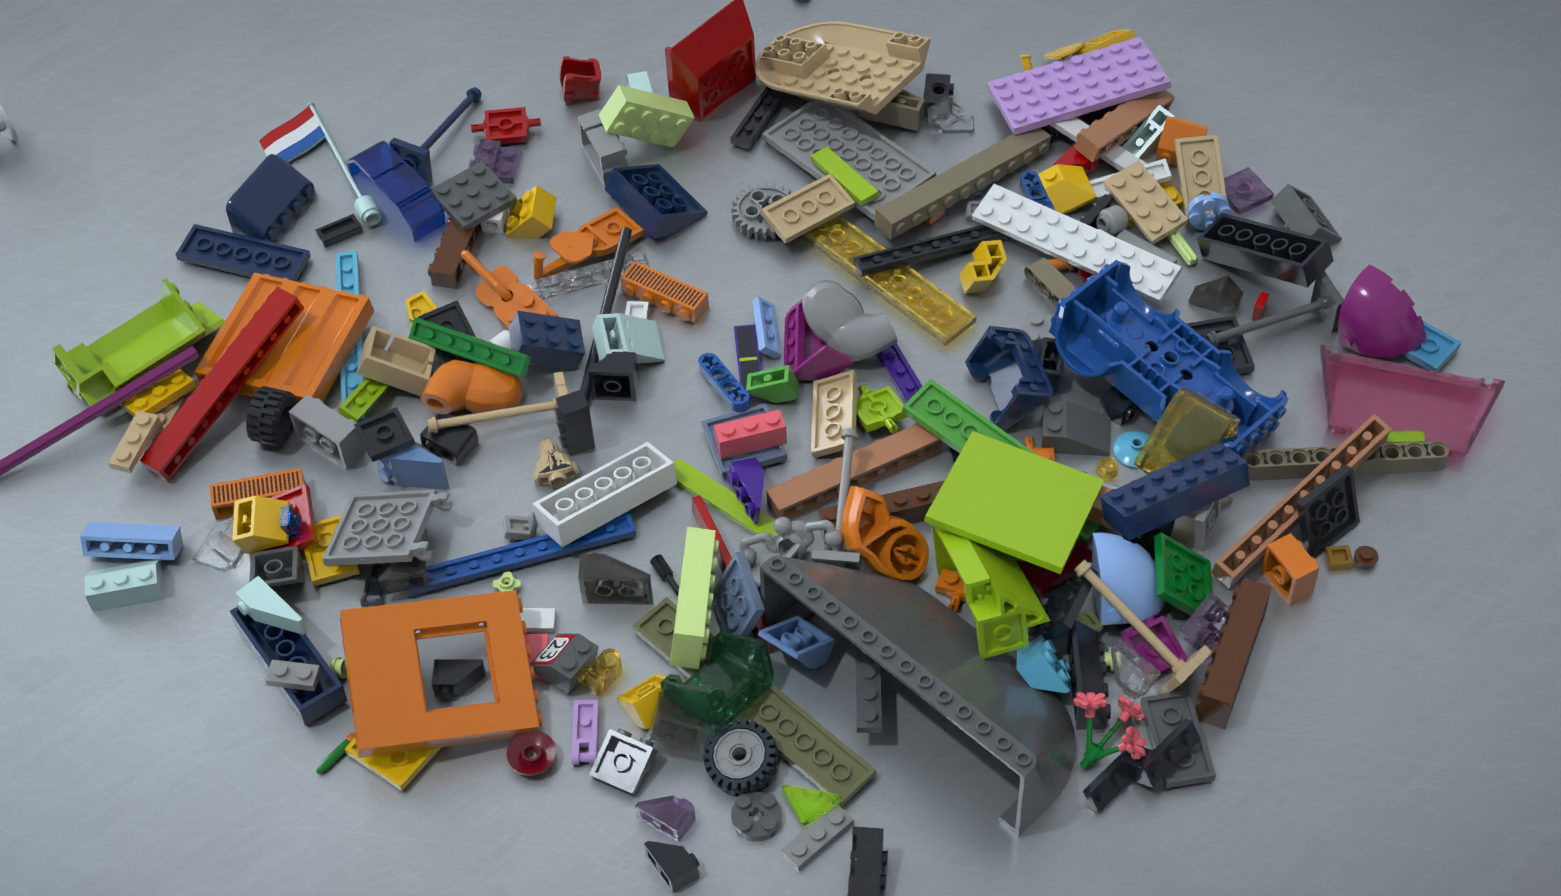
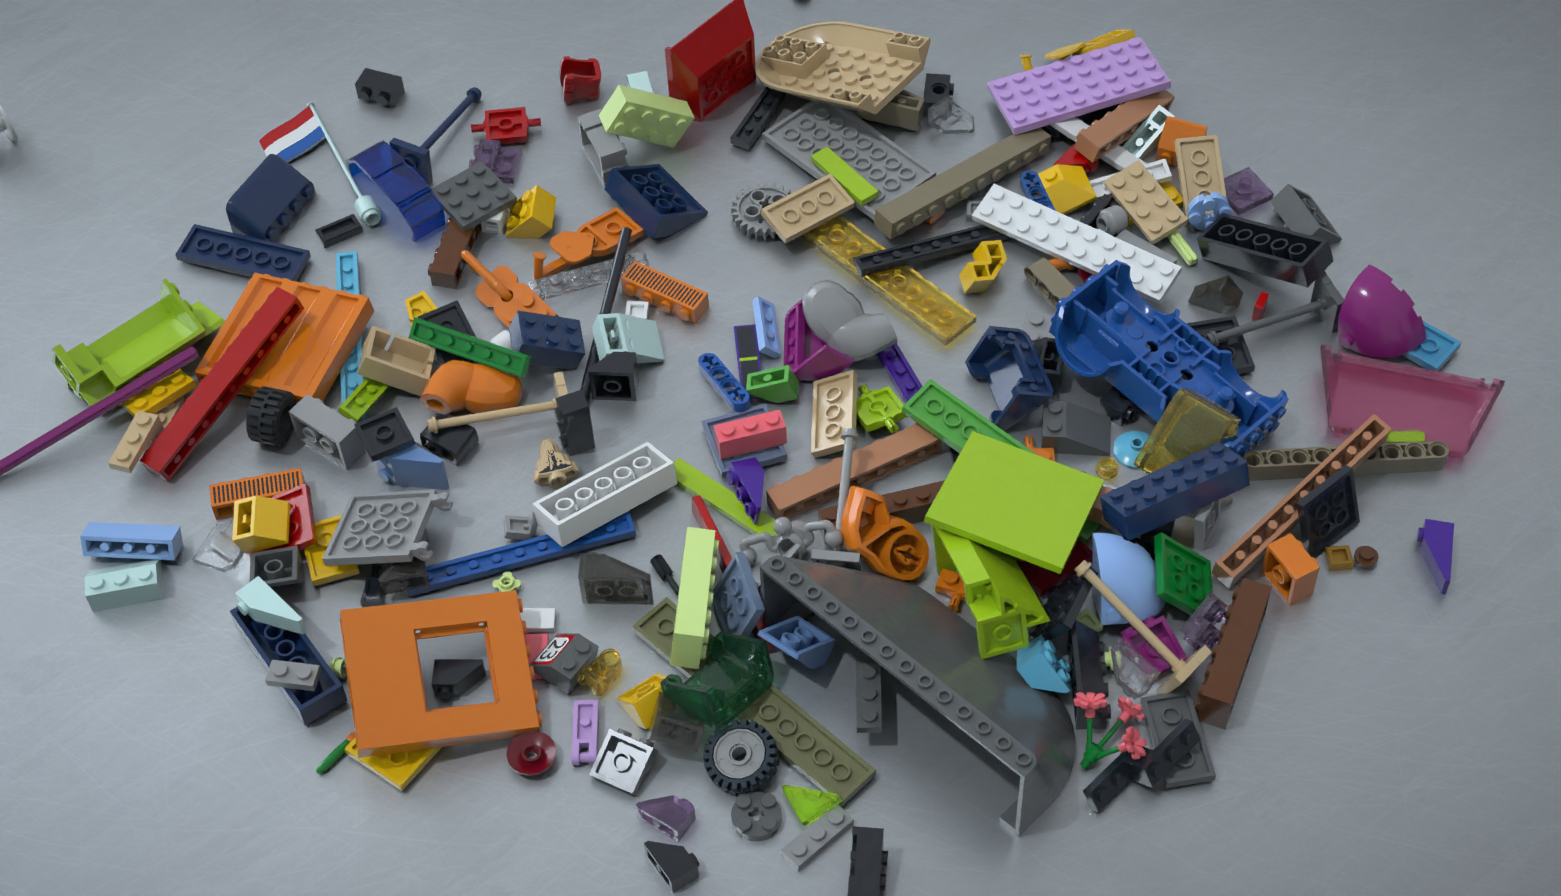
(290, 521): clear blue plate -> none
(379, 87): none -> black brick
(1436, 550): none -> dark purple slope

